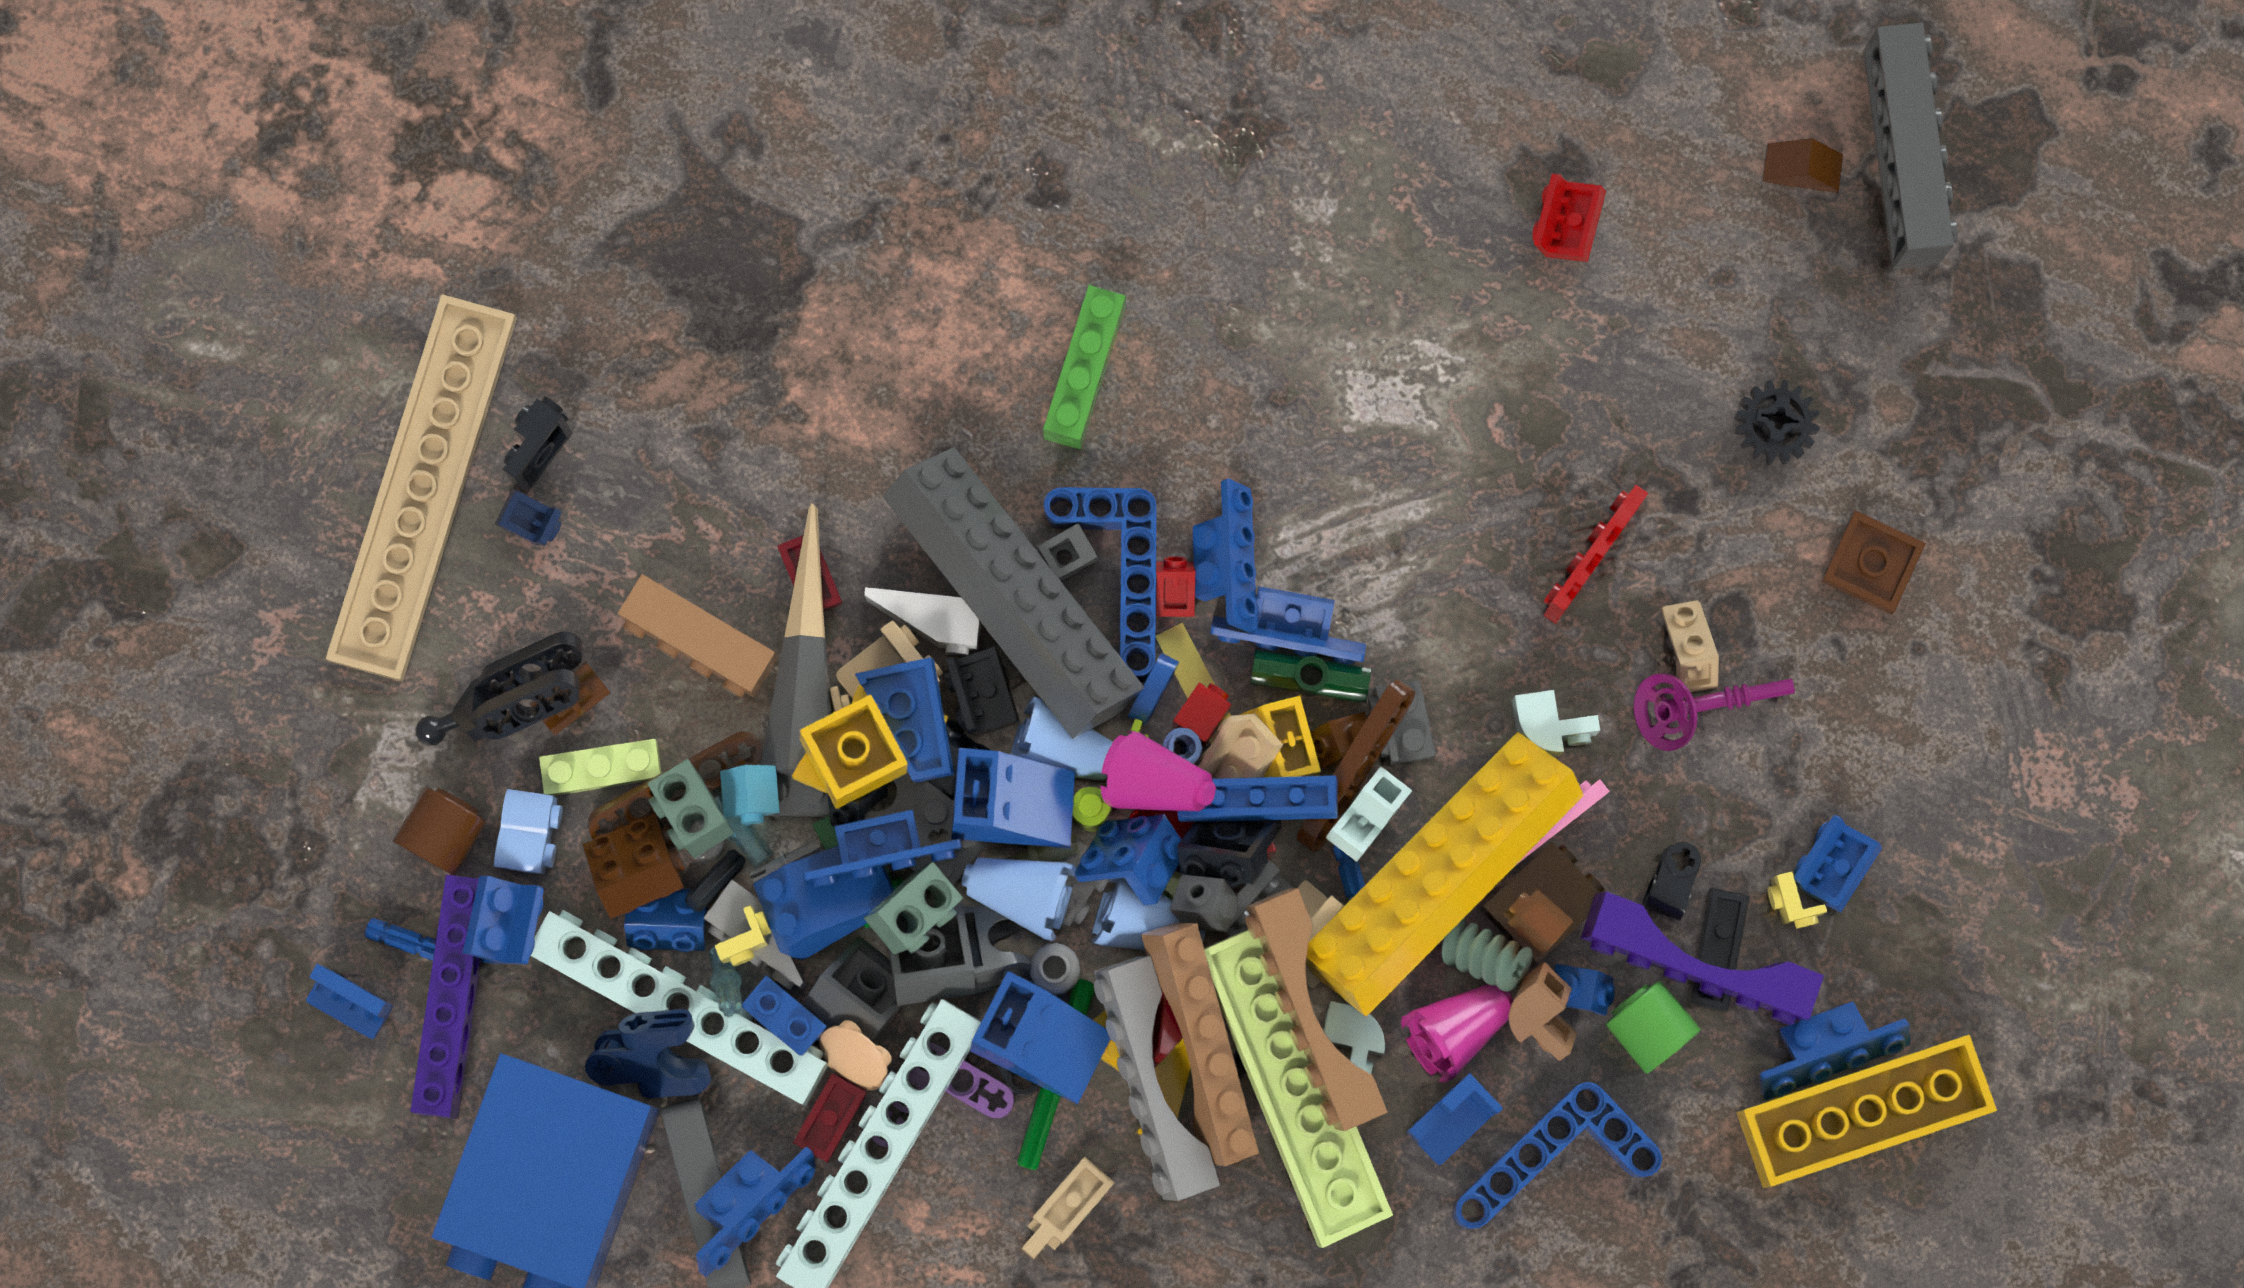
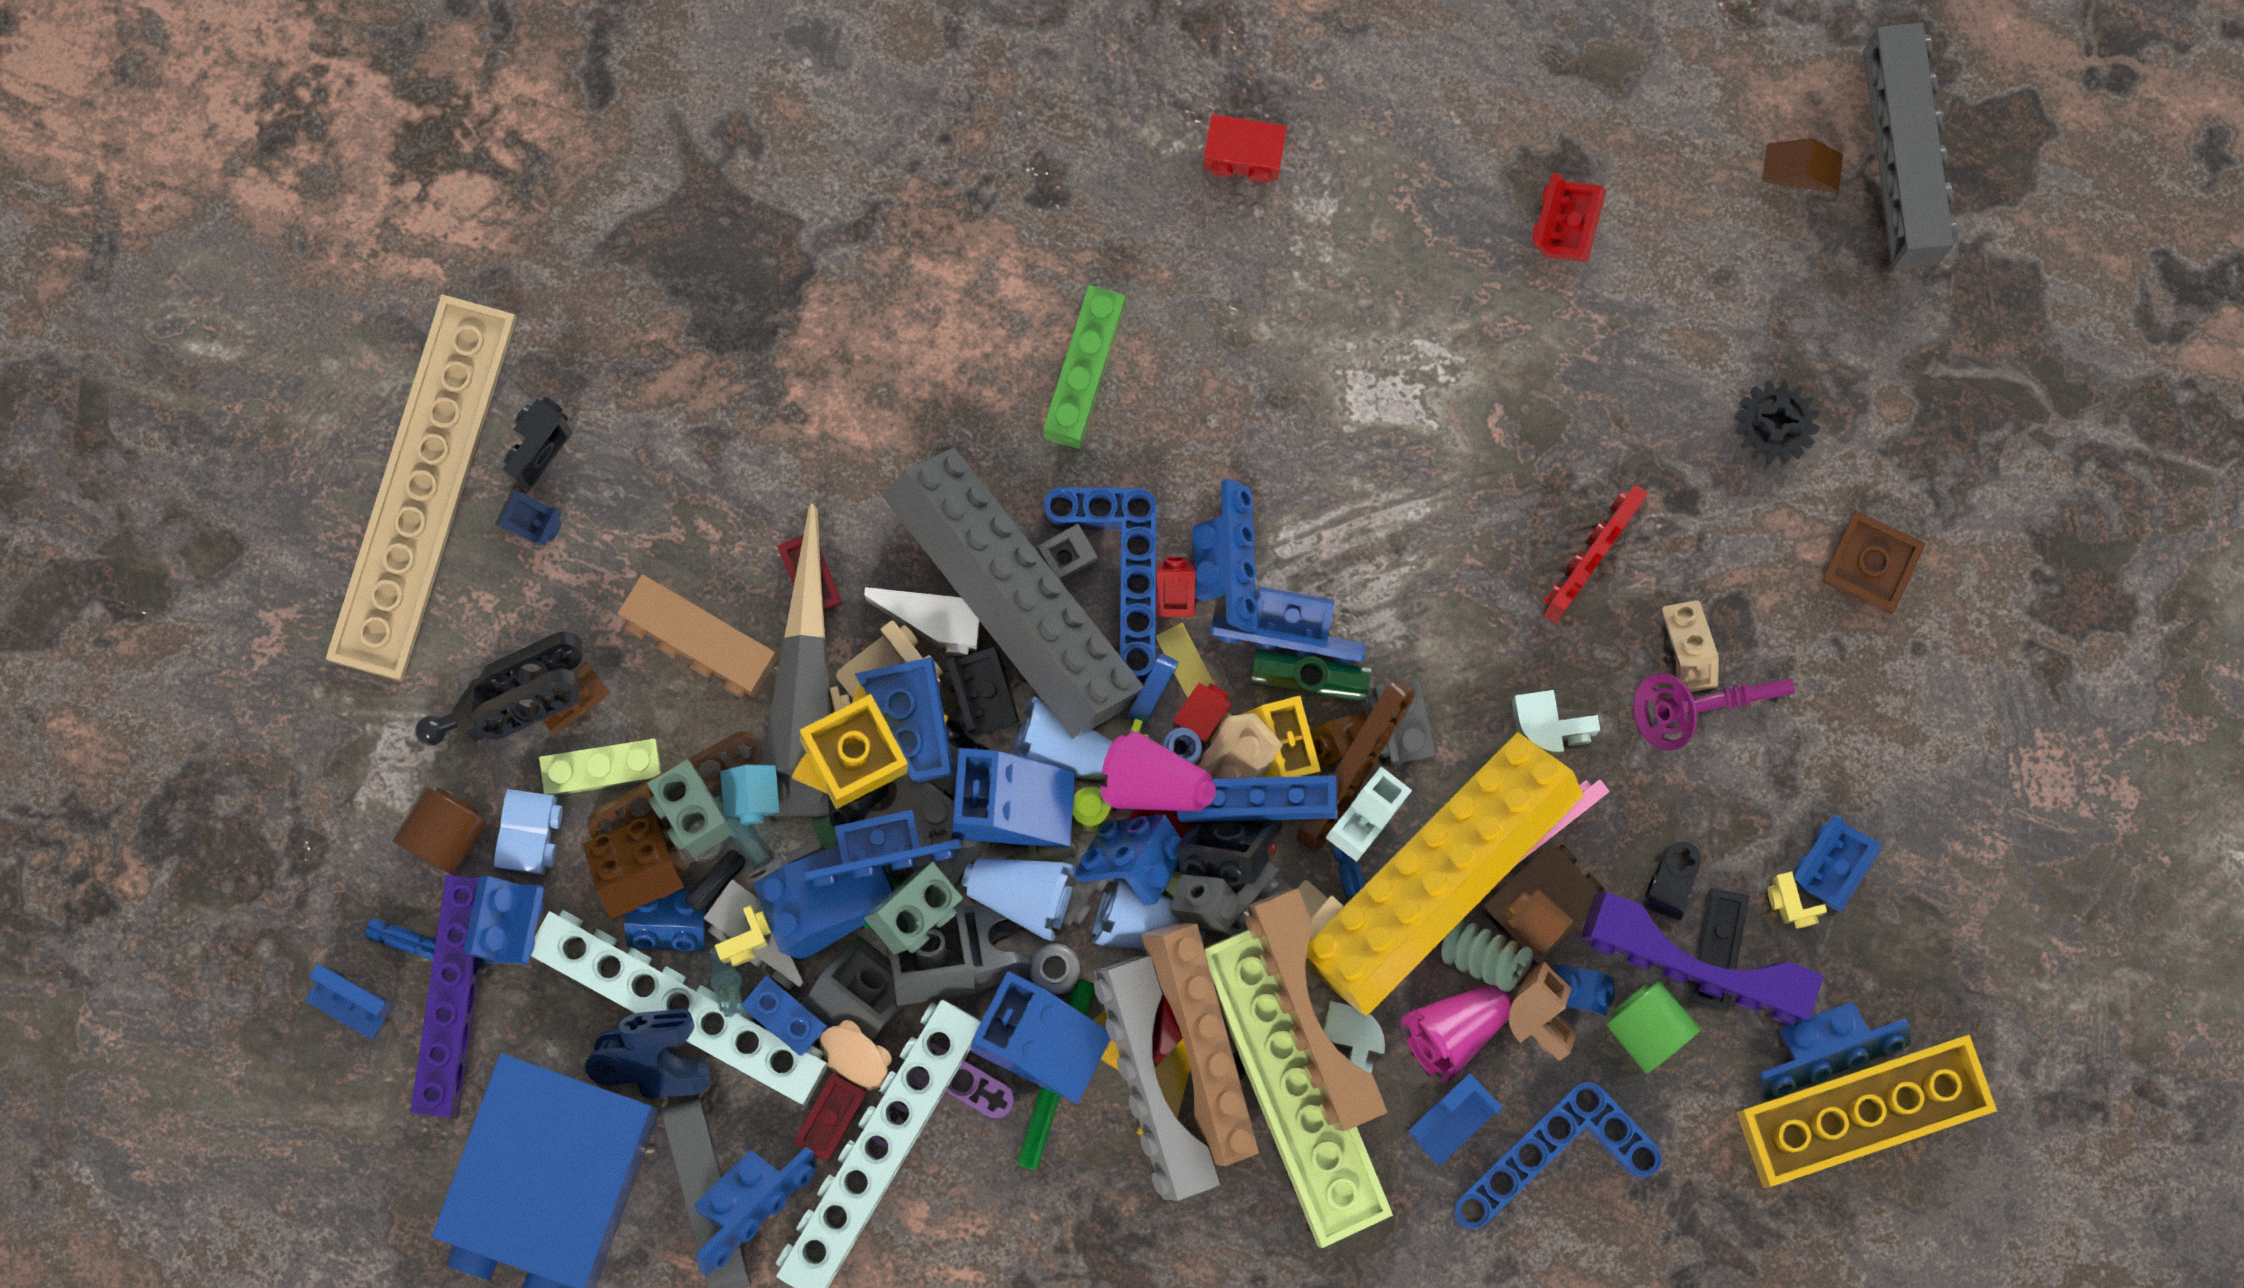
(1067, 1207): tan hinge -> none
(1244, 148): none -> red brick

